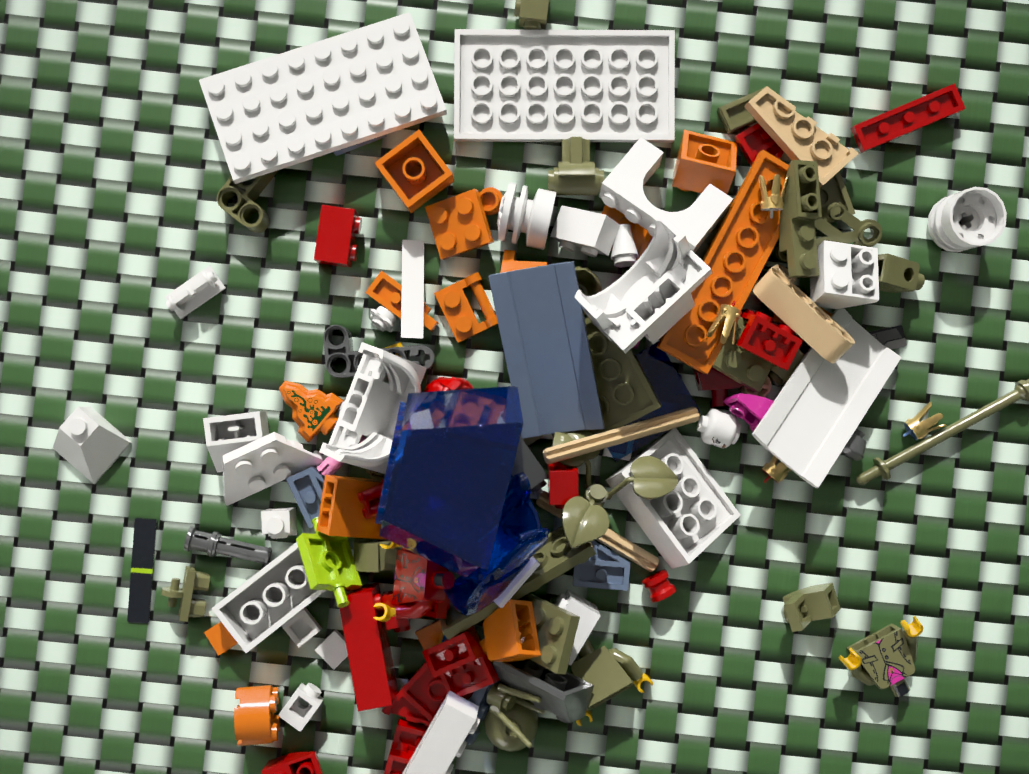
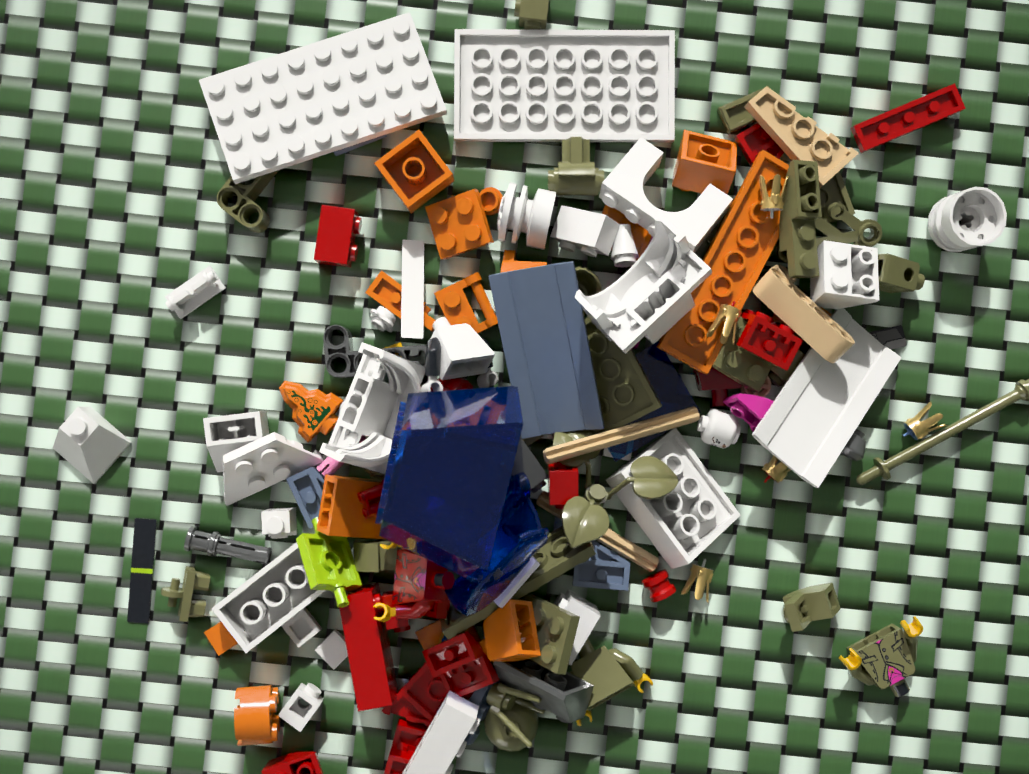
(457, 353): none -> white torso
(703, 576): none -> pearl gold piece

